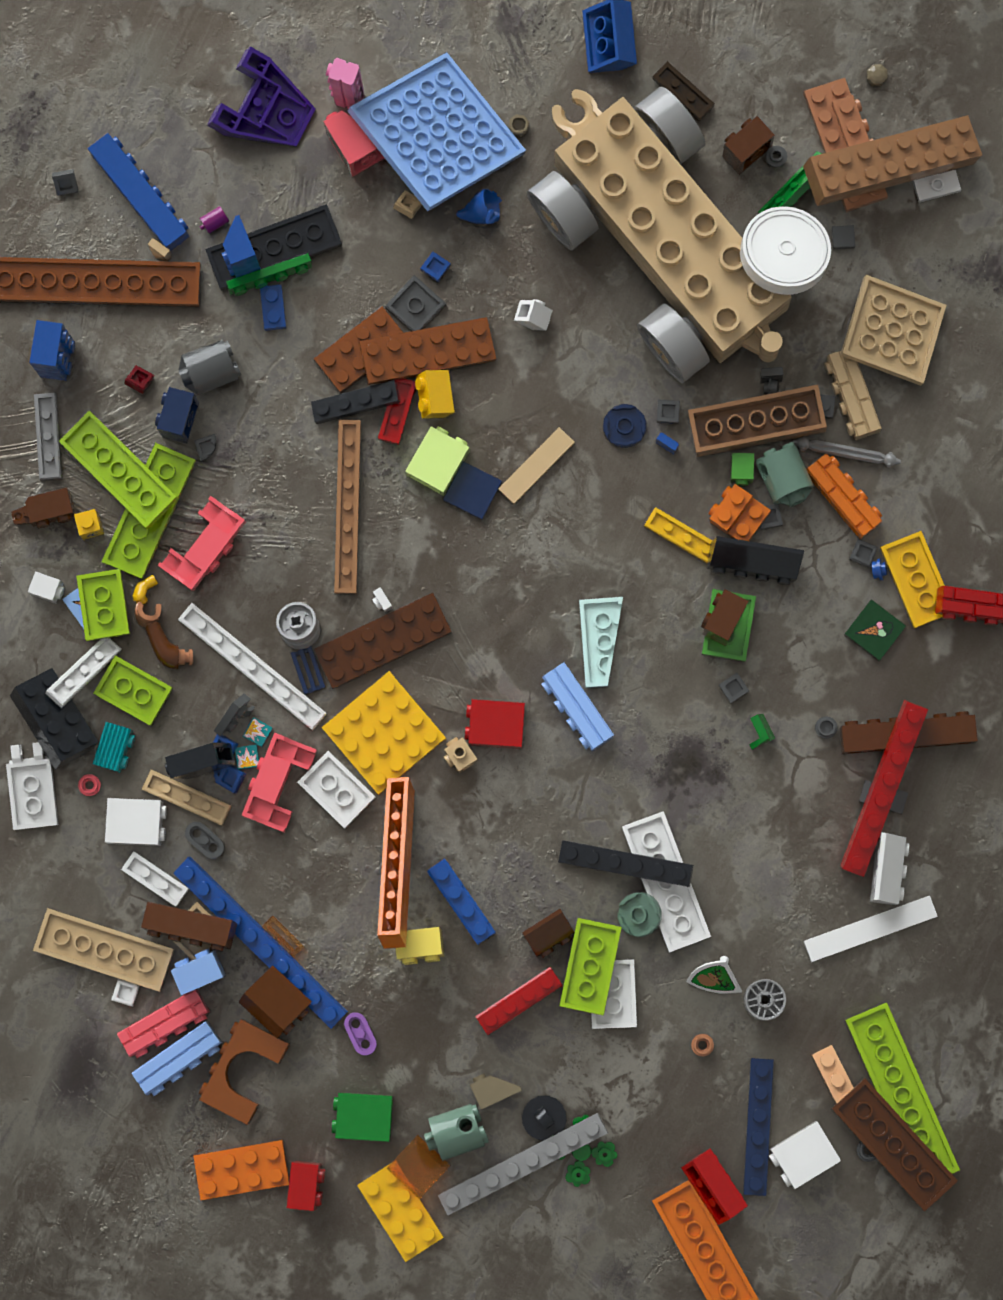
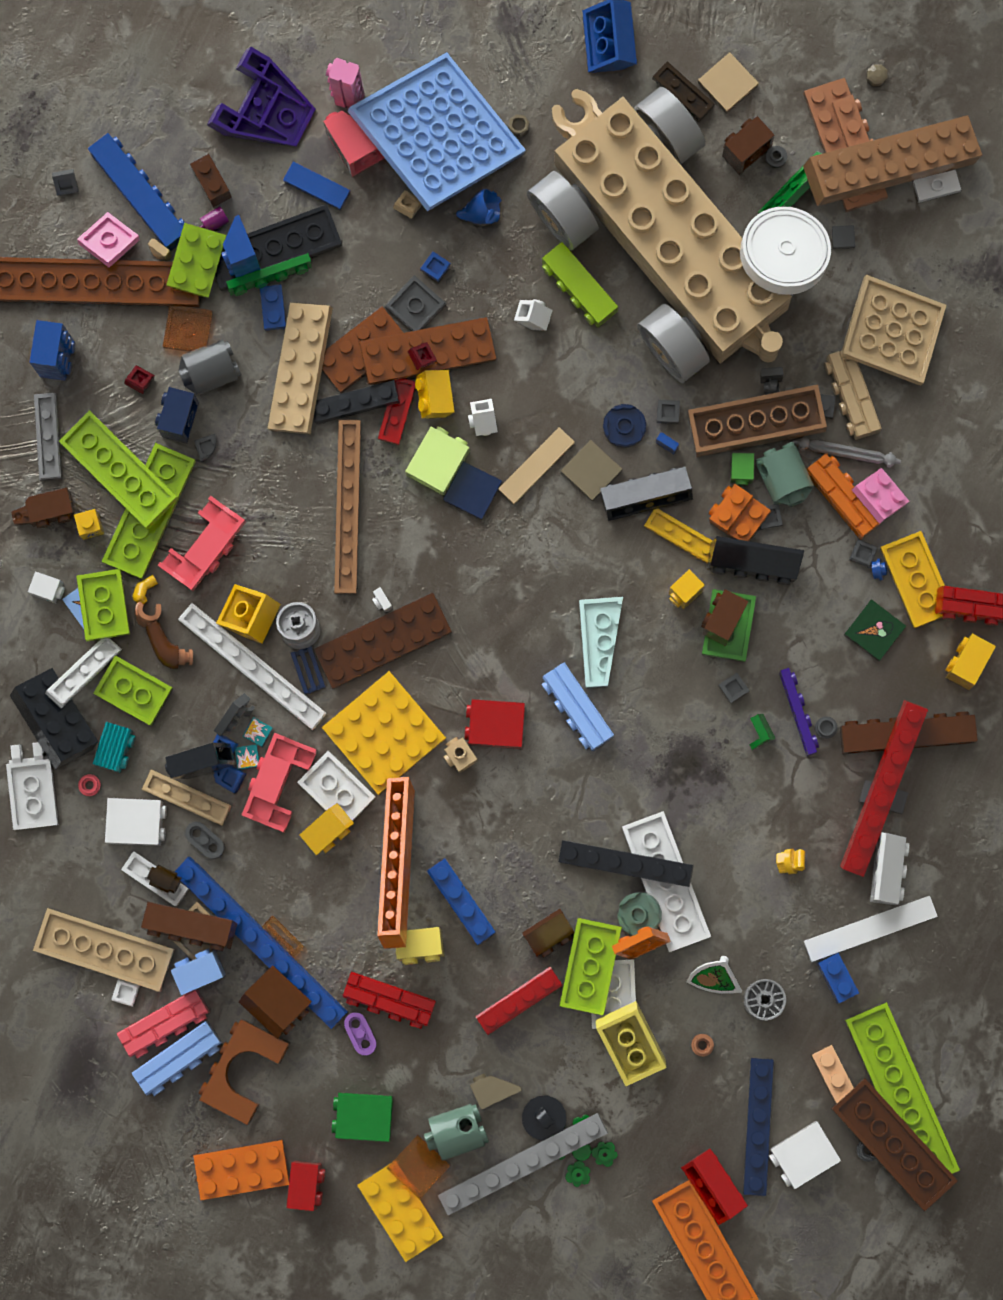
(108, 239): none -> bright pink plate
(164, 879): none -> dark brown brick
(187, 328): none -> clear orange tile
(196, 260): none -> lime plate
(210, 180): none -> reddish brown brick
(248, 613): none -> yellow slope
(300, 368): none -> tan plate
(316, 186): none -> blue tile
(326, 829): none -> yellow brick
(390, 999): none -> red brick
(422, 356): none -> dark red tile
(483, 417): none -> white brick
(579, 284): none -> lime brick
(591, 470): none -> dark tan tile
(630, 1043): none -> light yellow brick
(641, 943): none -> orange plate
(646, 493): none -> brick
(686, 589): none -> yellow brick
(728, 82): none -> tan tile
(790, 861): none -> yellow piece
(796, 702): none -> dark purple plate
(837, 978): none -> blue brick
(880, 495): none -> bright pink plate
(970, 662): none -> yellow brick

